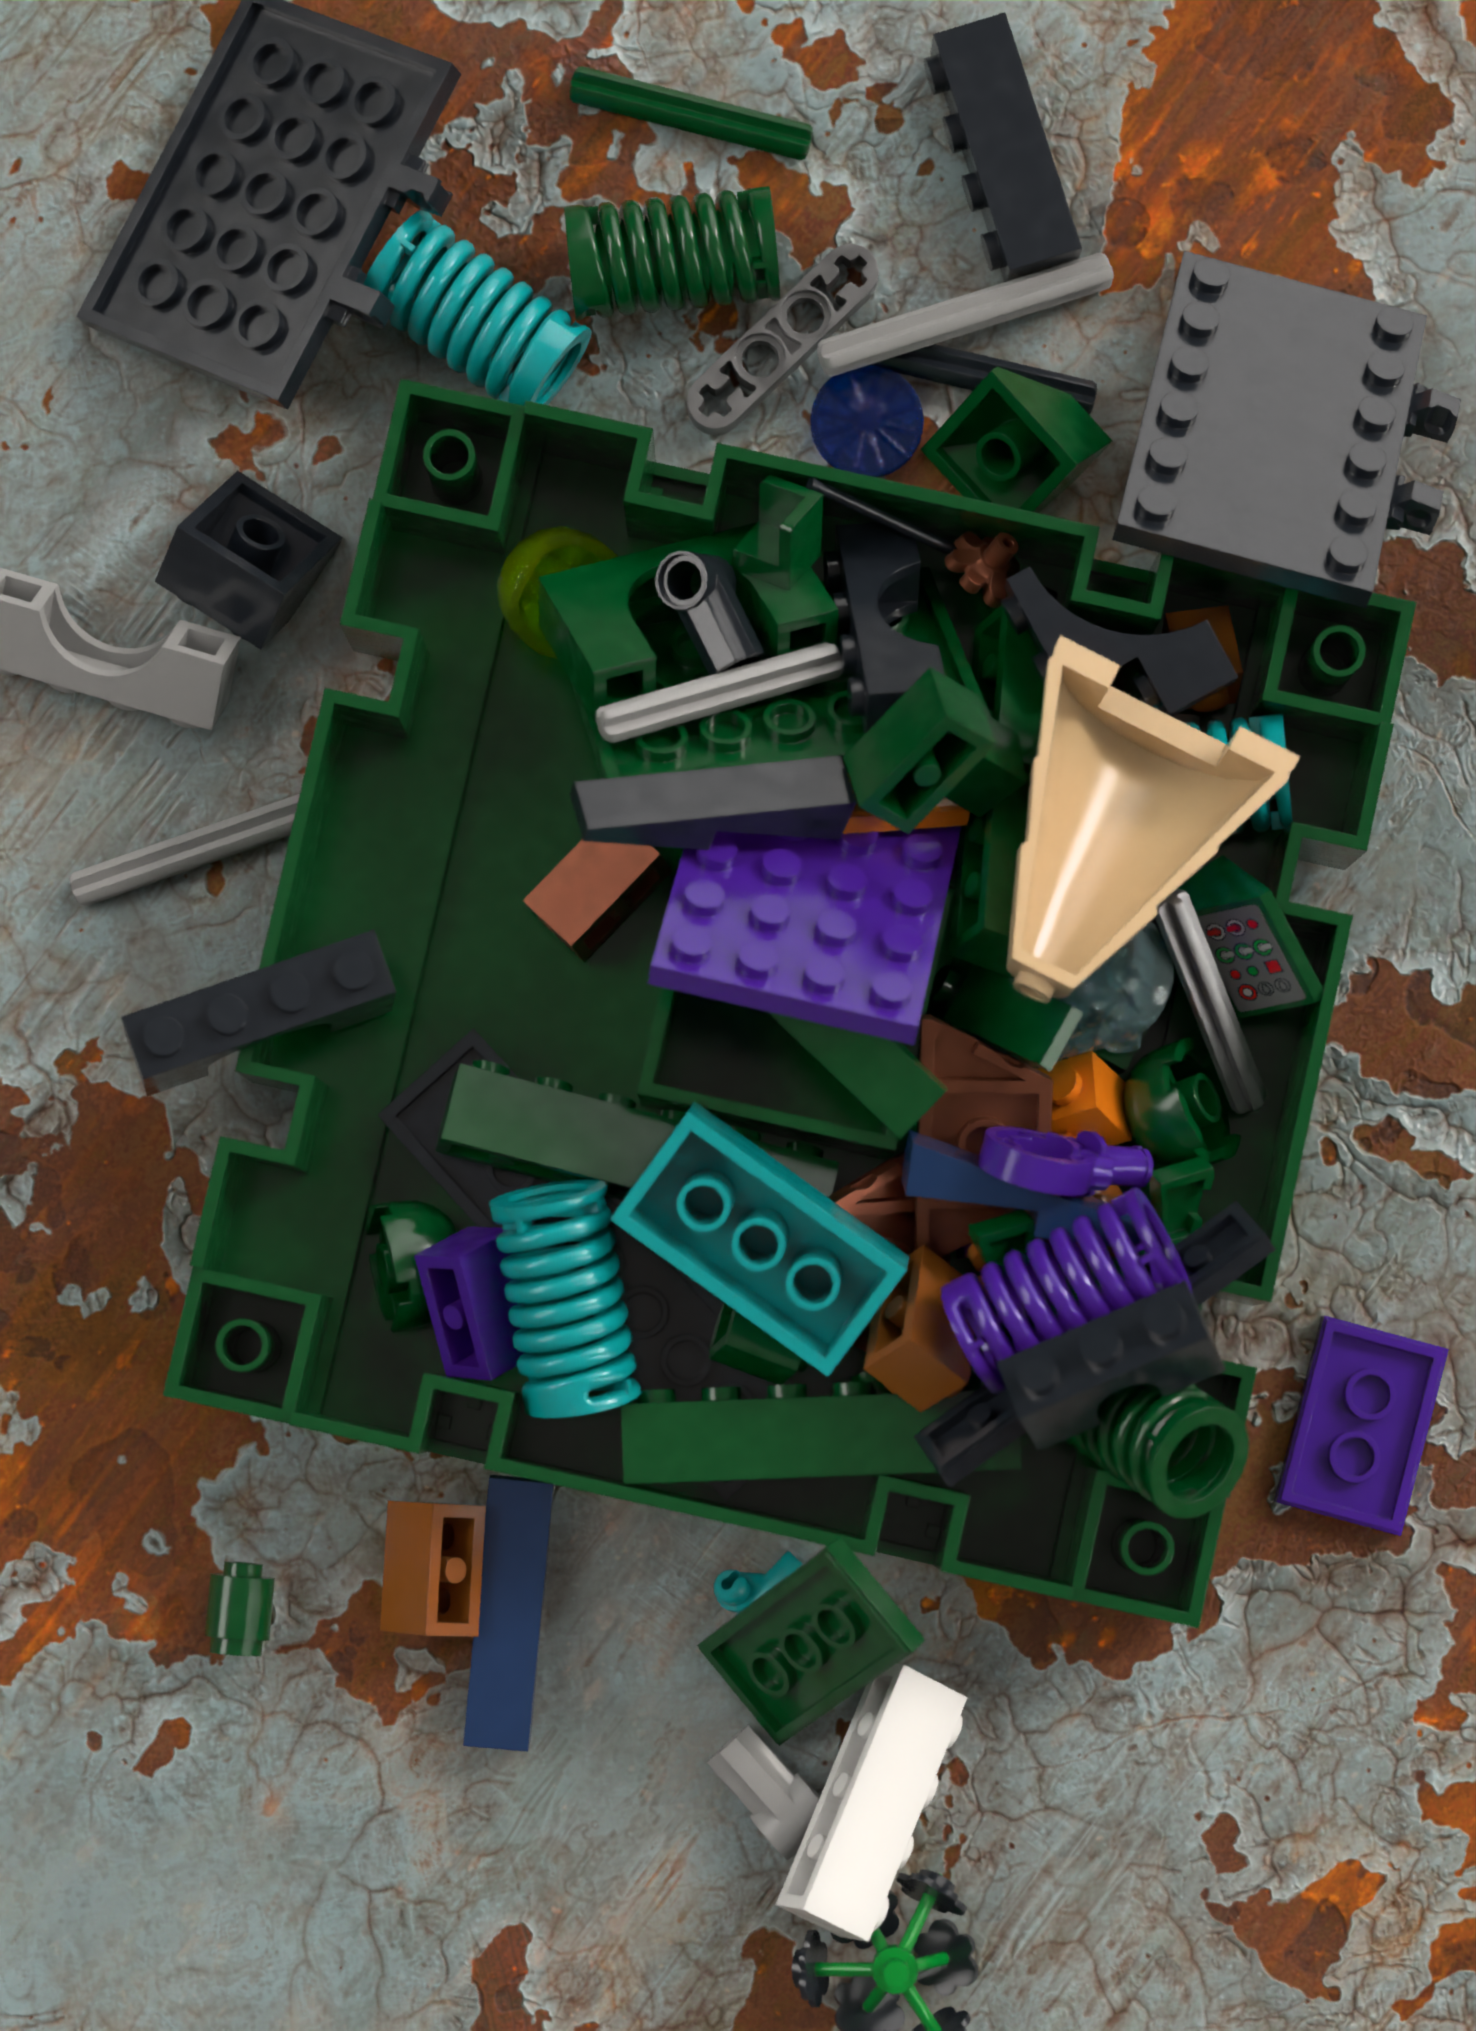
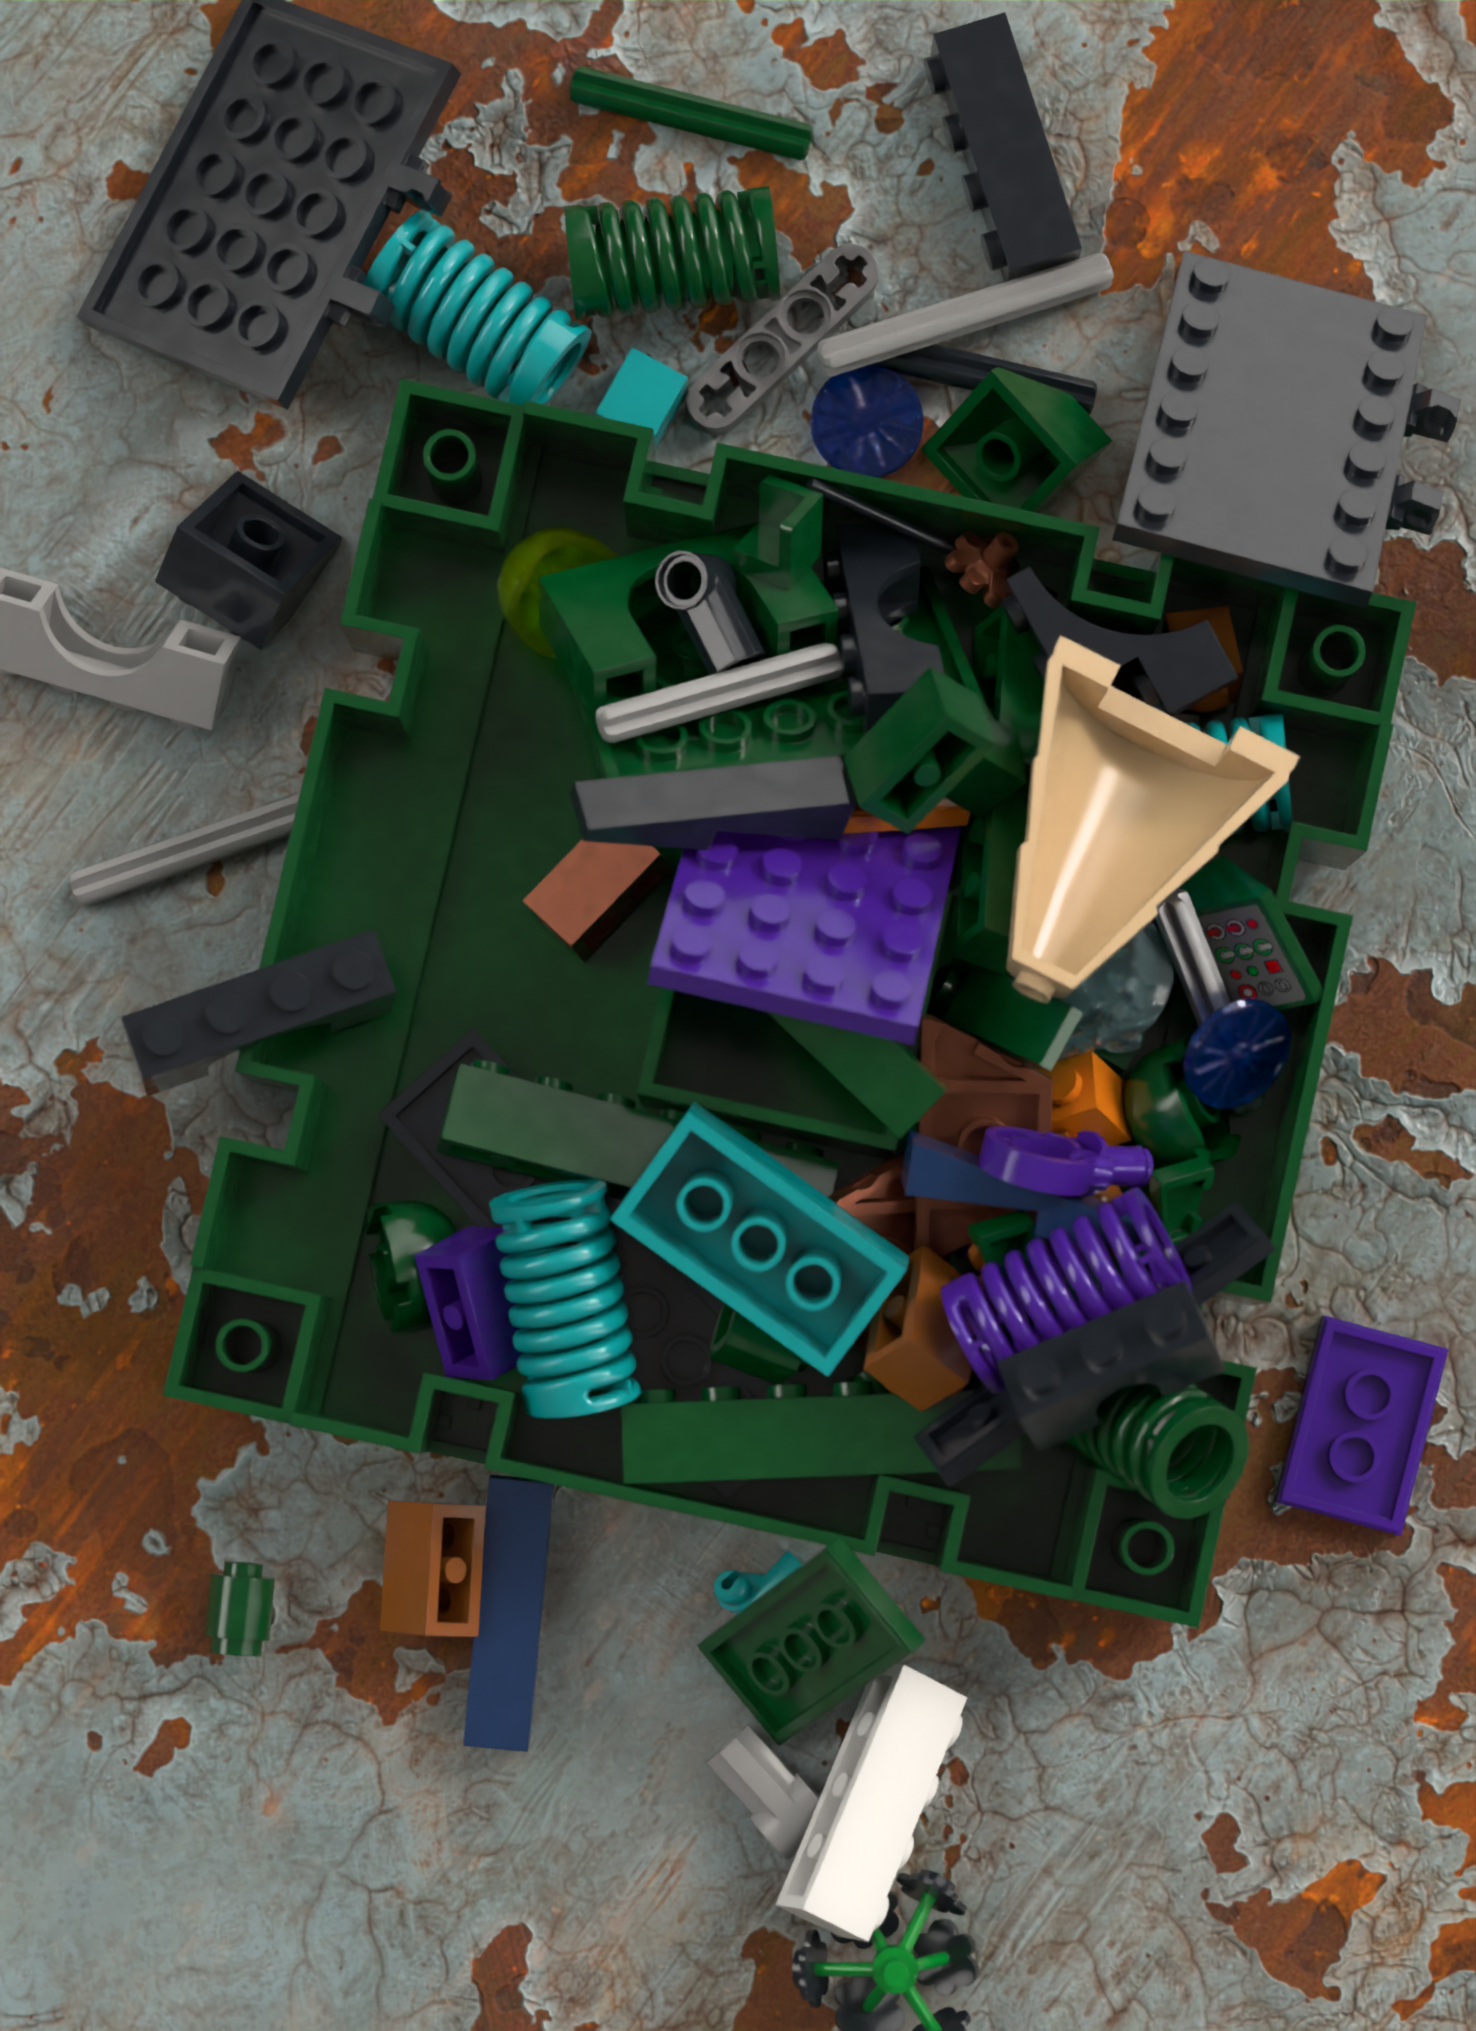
(644, 394): none -> teal brick
(1237, 1053): none -> clear blue wheel

